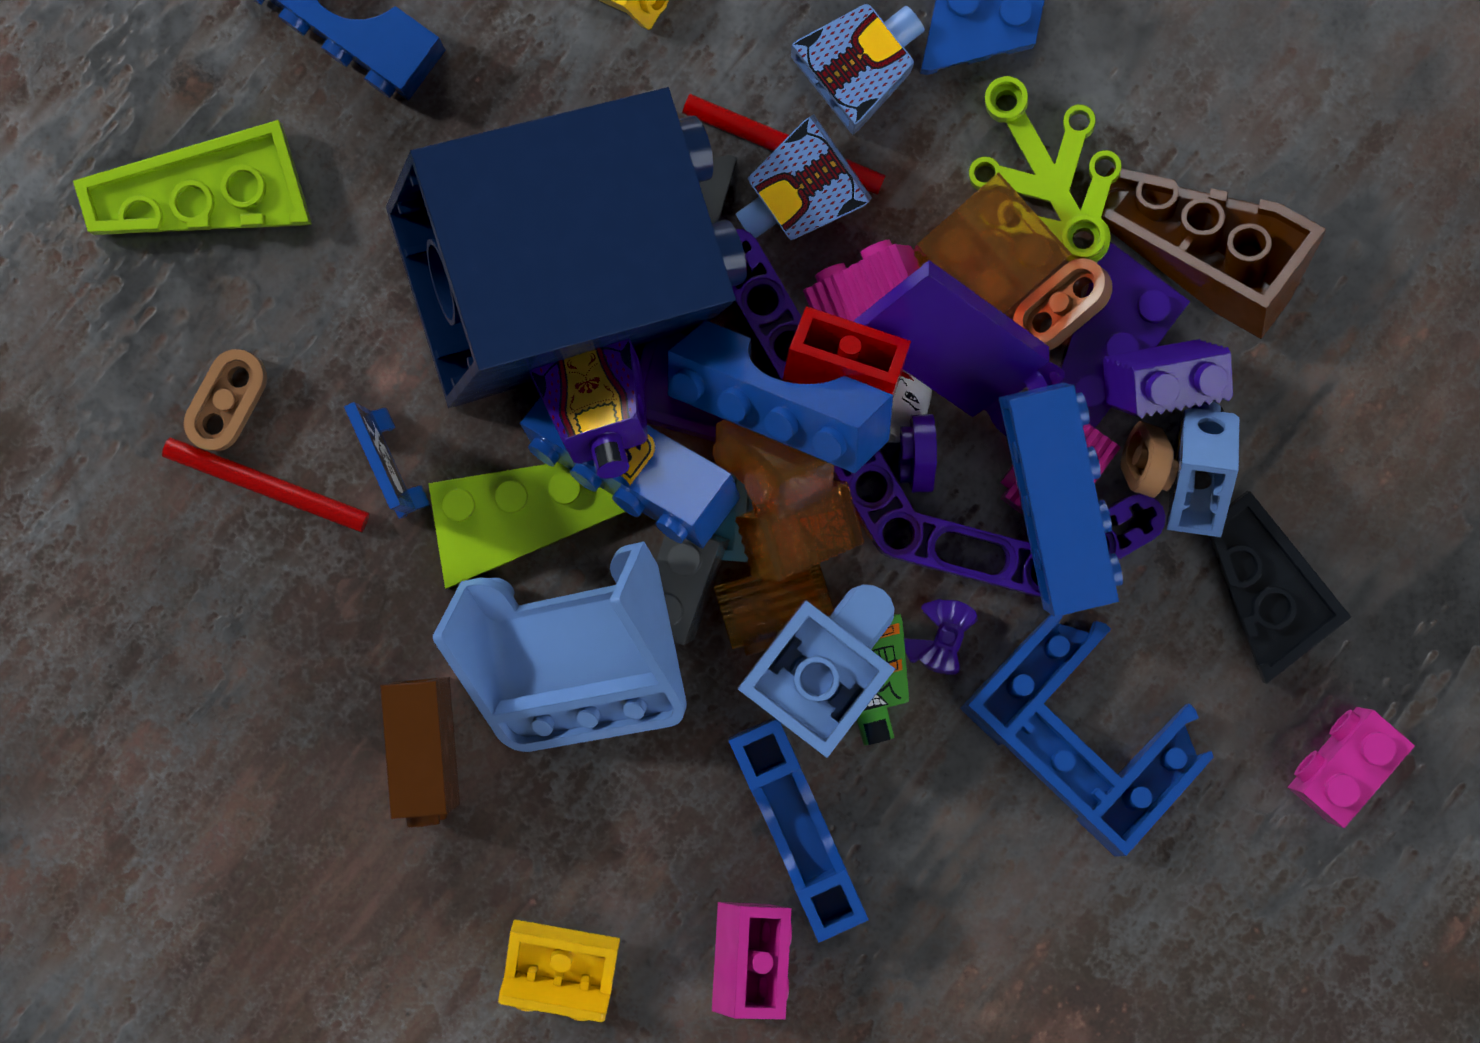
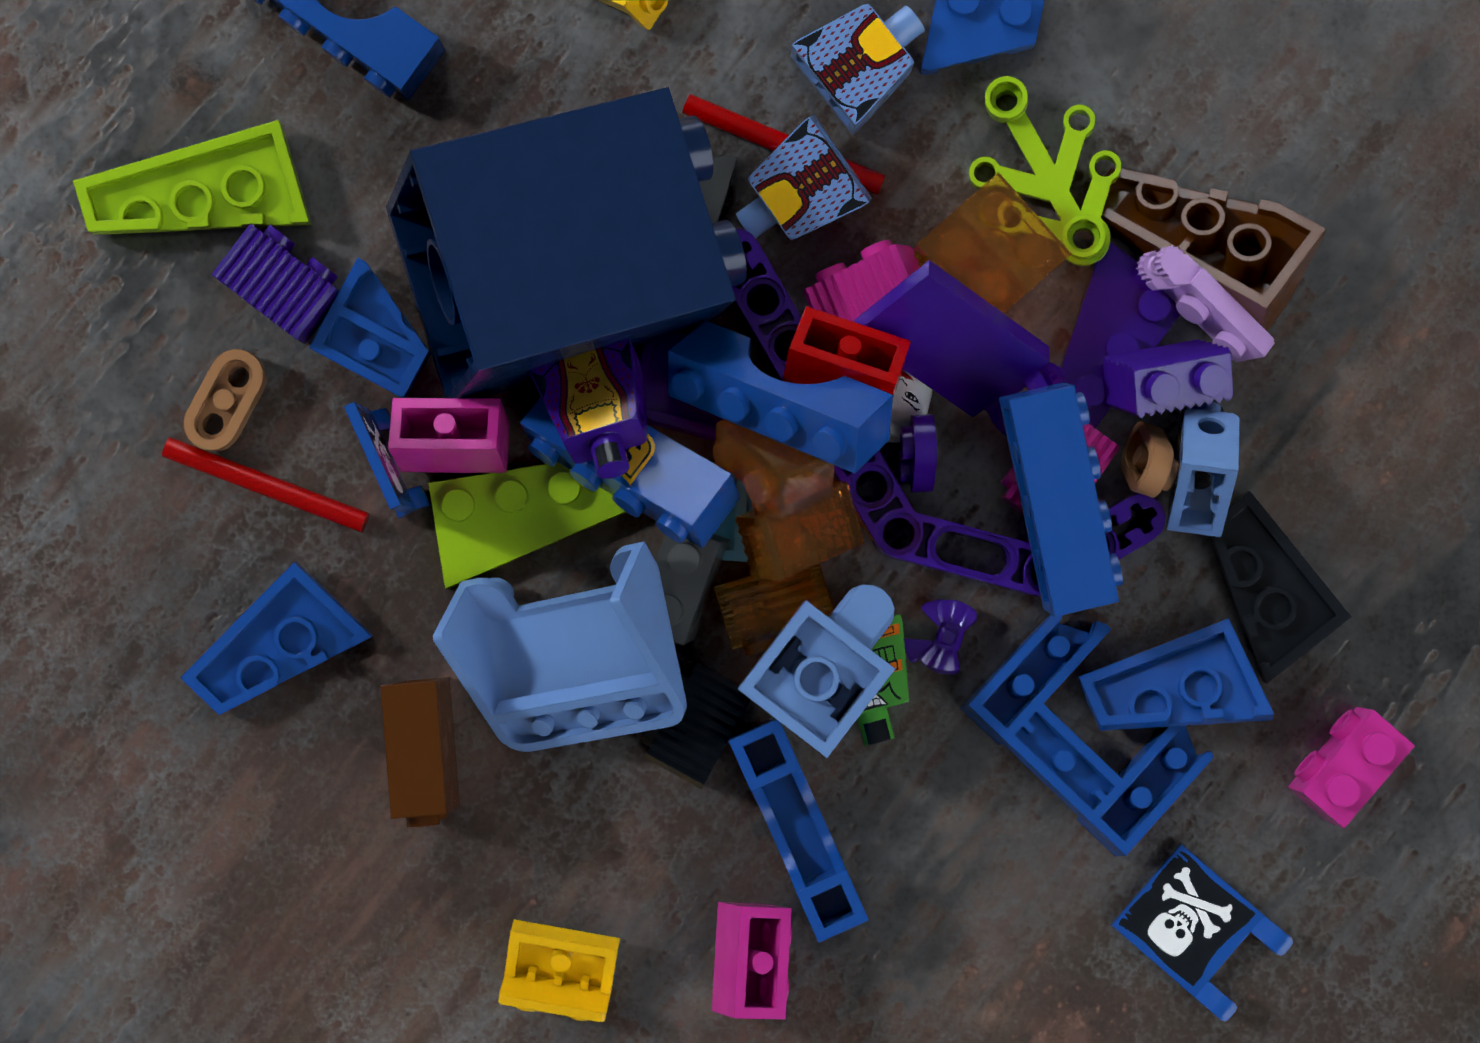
(274, 640): none -> blue wing
(277, 282): none -> dark purple brick
(371, 334): none -> blue wing
(449, 435): none -> dark pink brick
(709, 720): none -> black brick
(1062, 301): medium nougat plate -> none
(1179, 684): none -> blue wing
(1193, 924): none -> flag
(1205, 302): none -> lavender hinge

